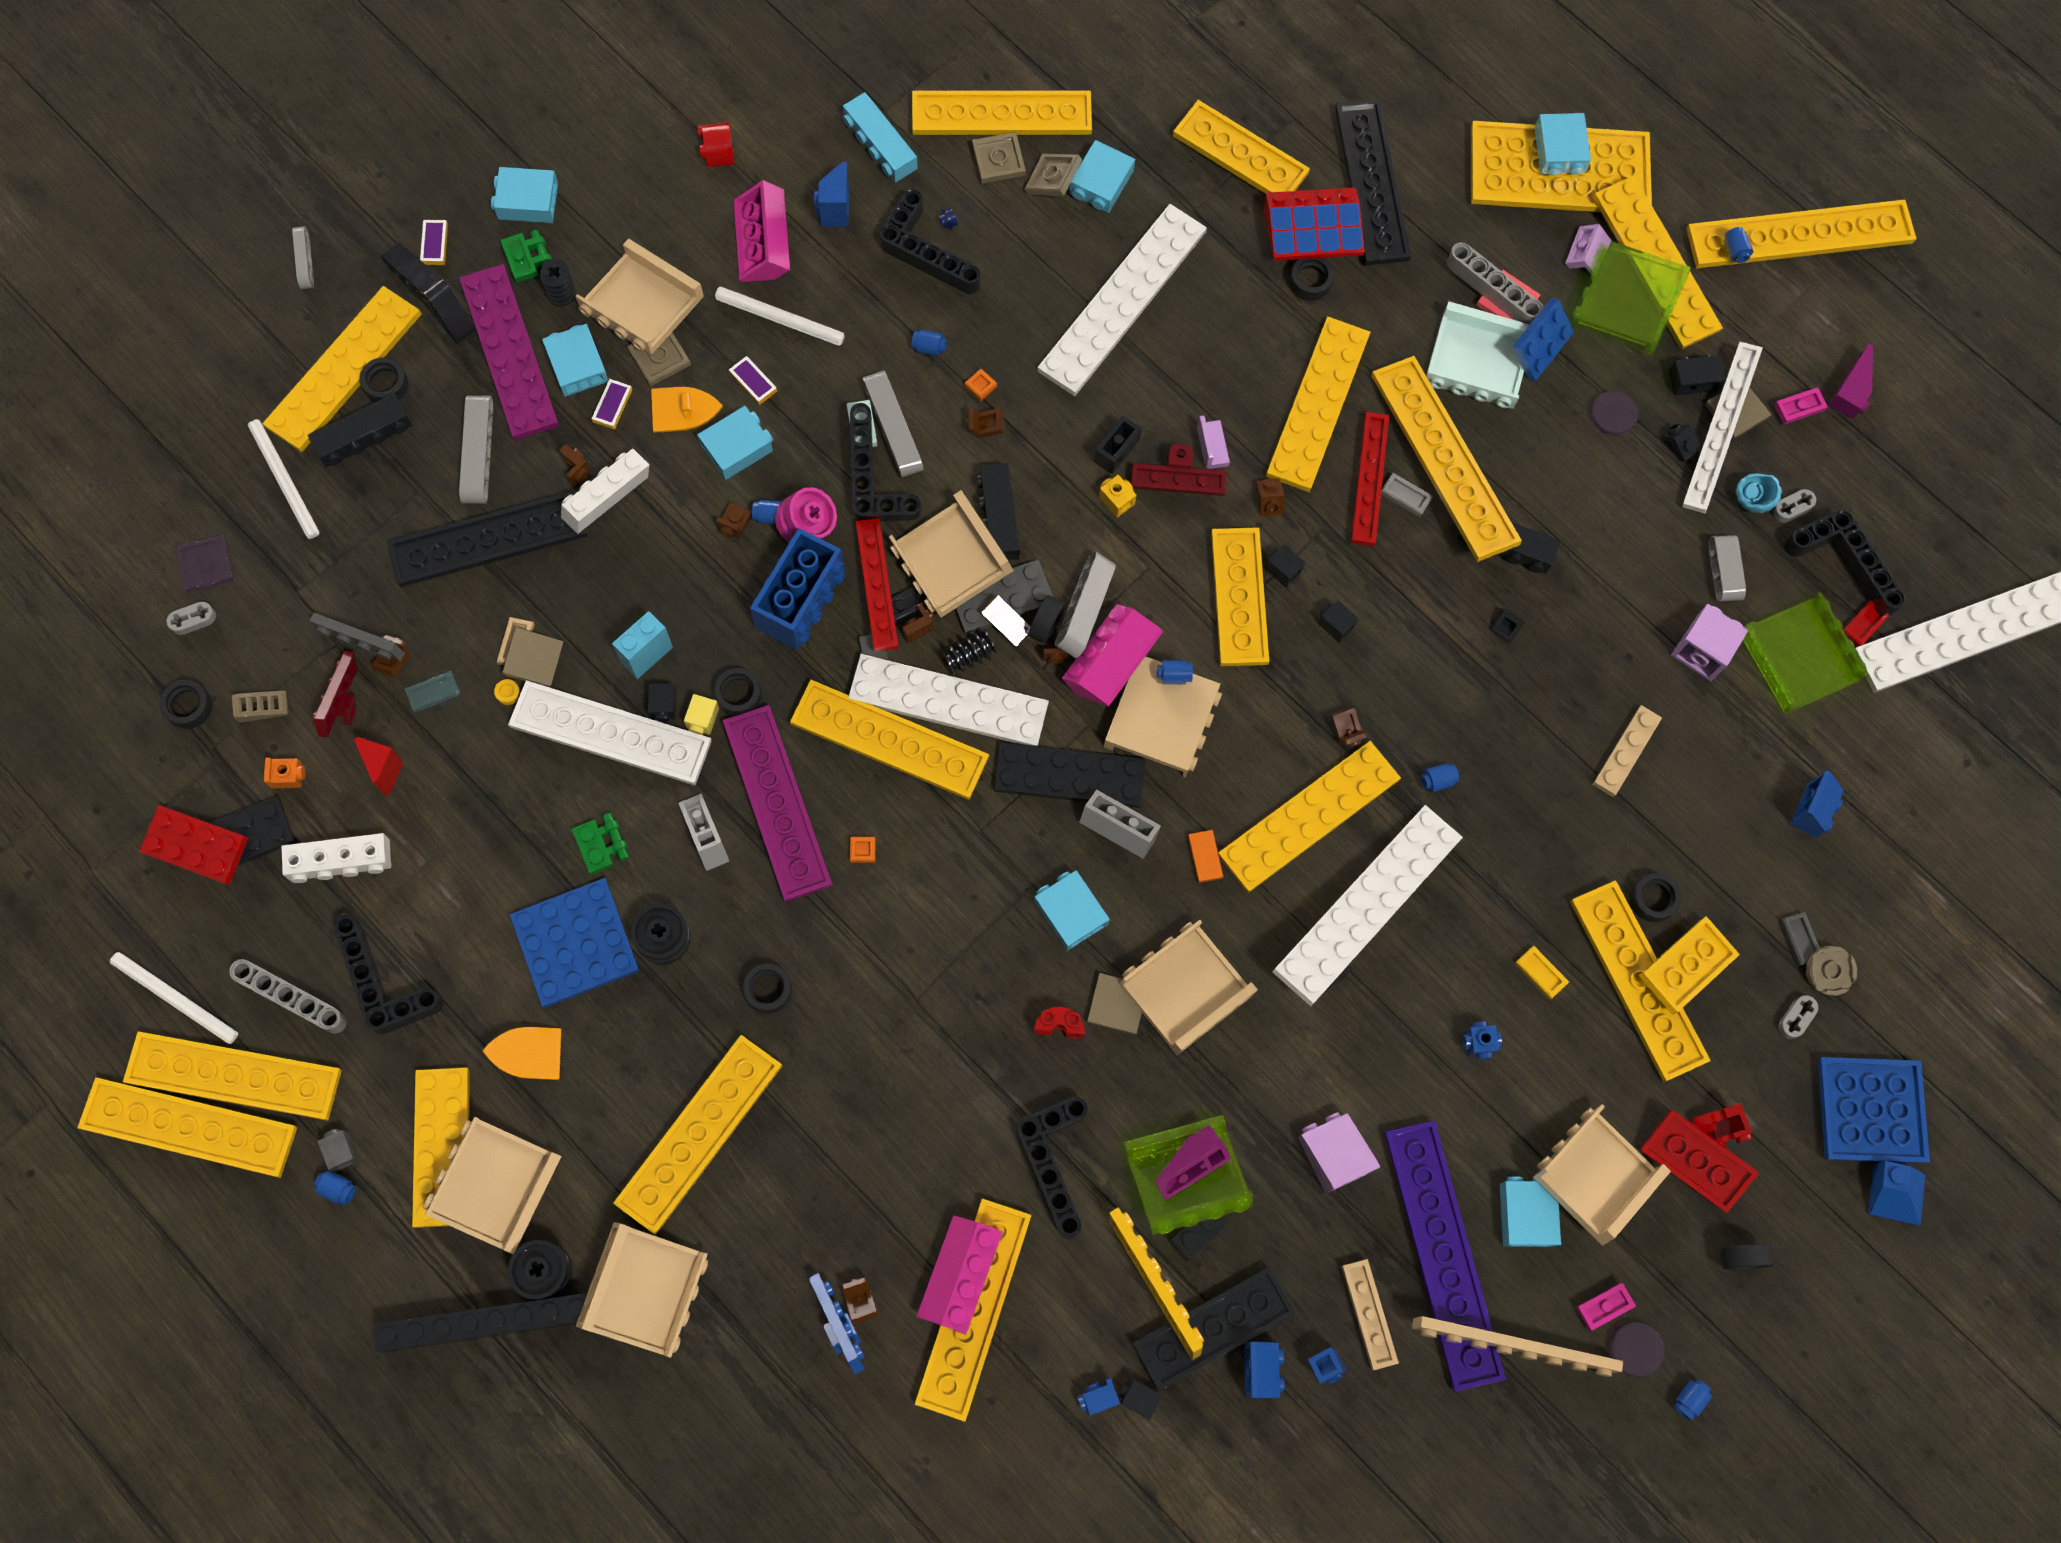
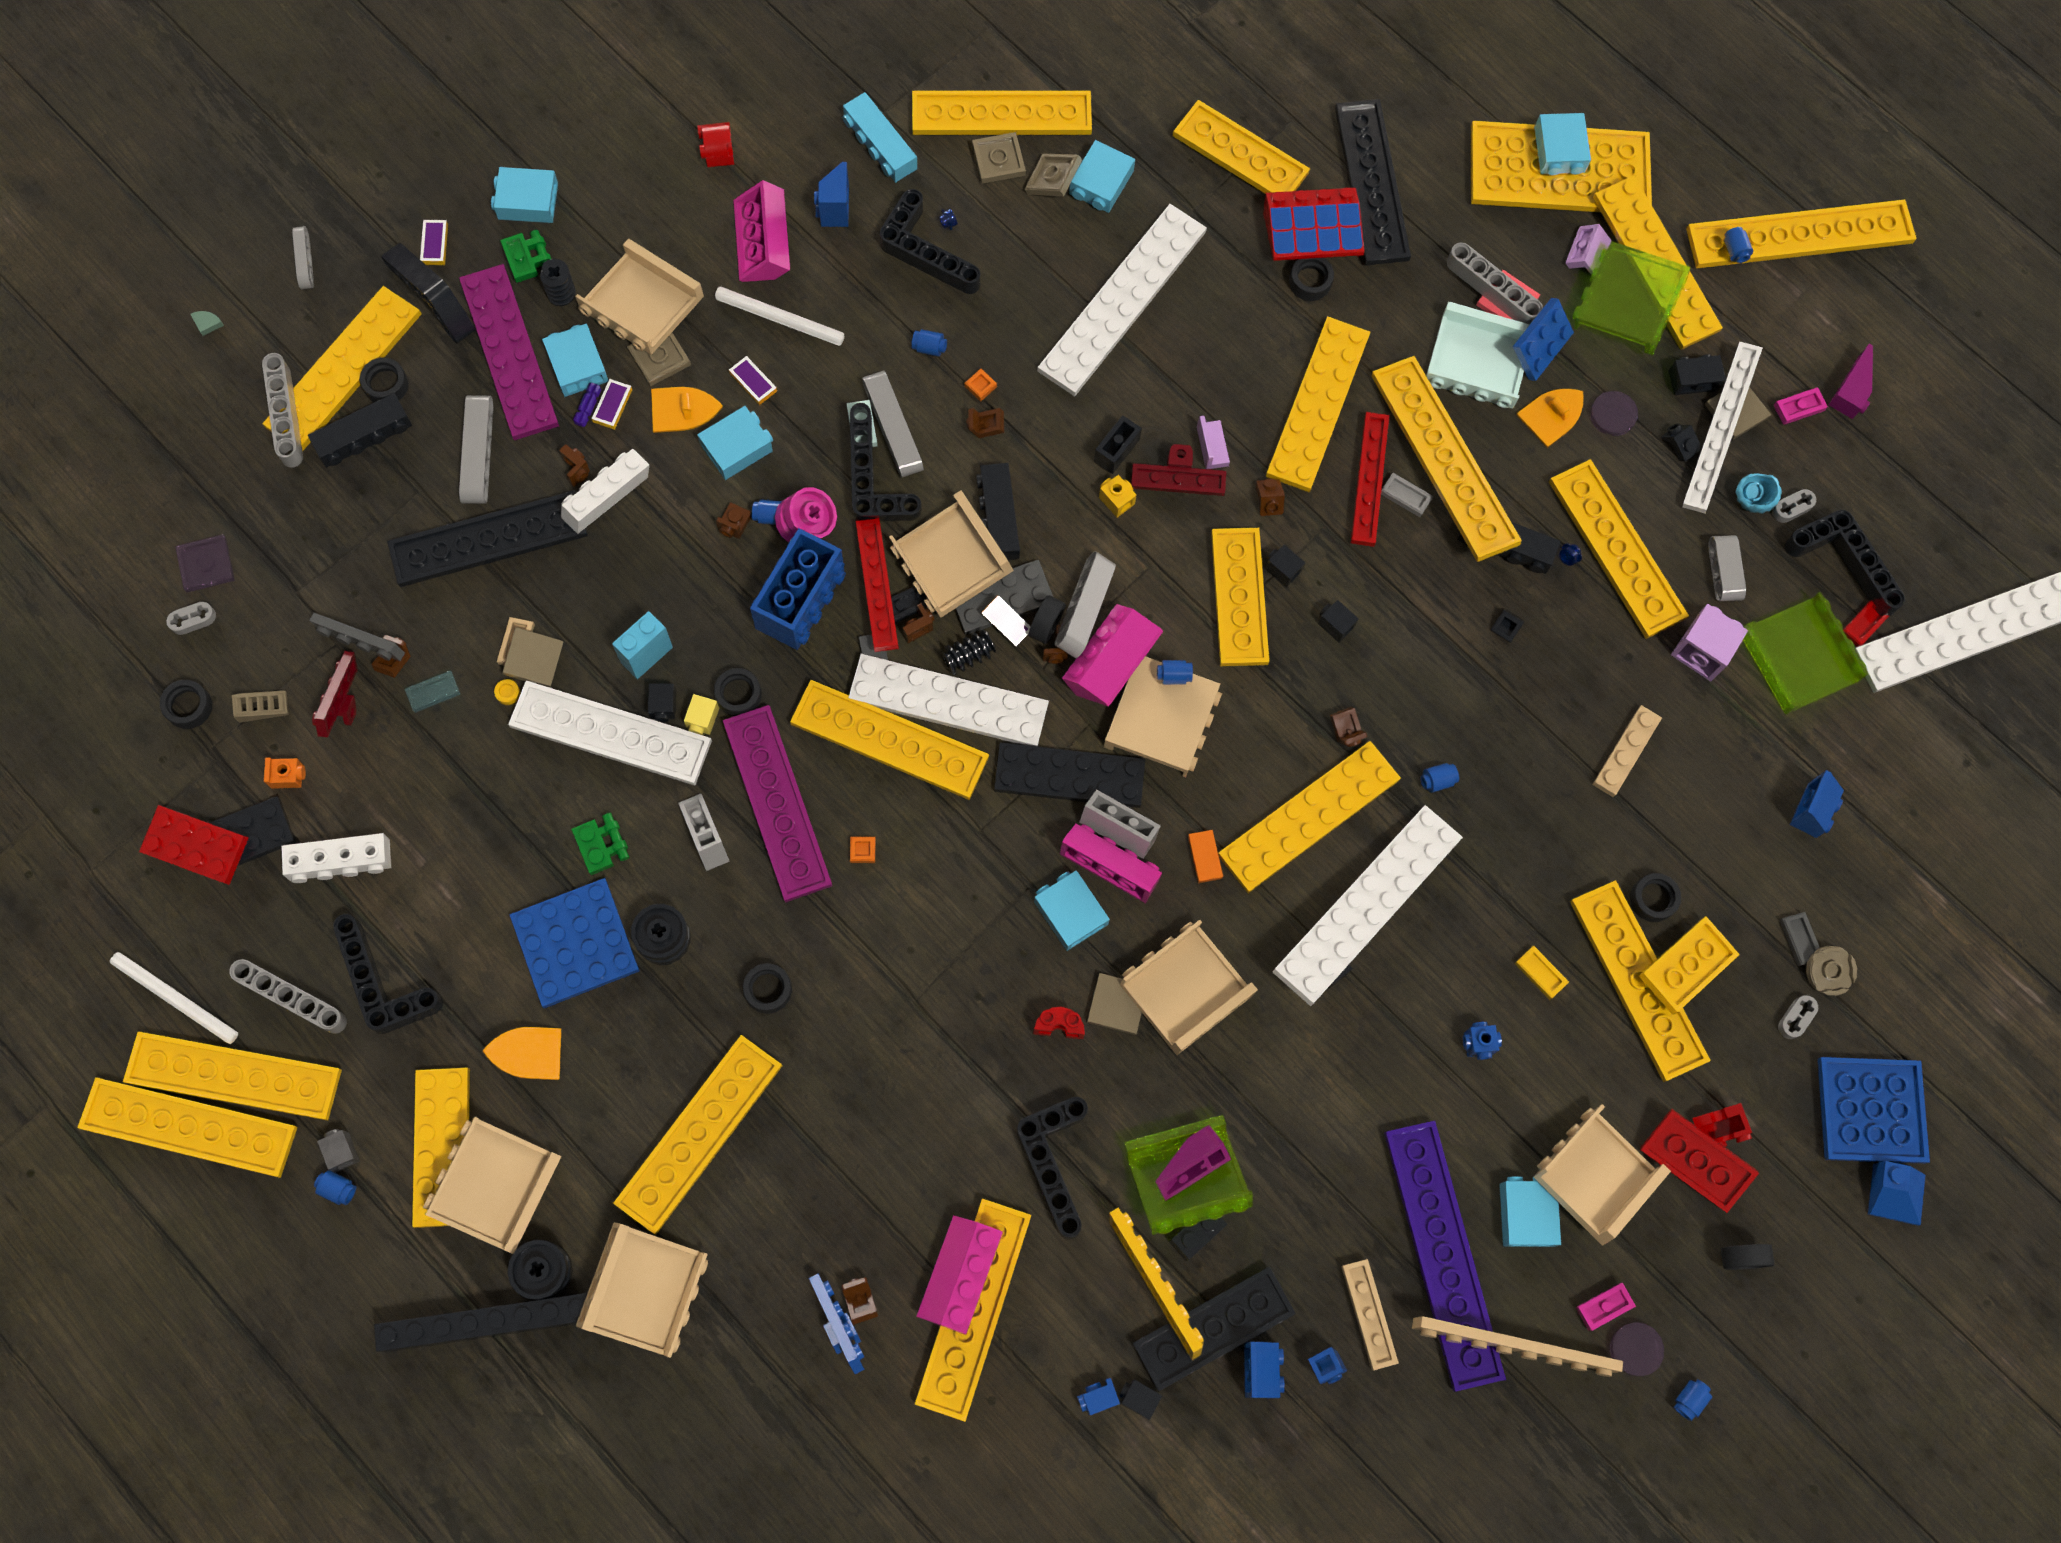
(206, 321): none -> sand green tile
(283, 479): white axle -> none
(288, 418): none -> light grey beam
(380, 763): red slope -> none
(587, 404): none -> dark purple axle
(1110, 862): none -> dark pink slope
(1337, 1152): lavender slope -> none
(1552, 414): none -> light orange shield
(1570, 554): none -> clear blue plate
(1618, 549): none -> yellow plate

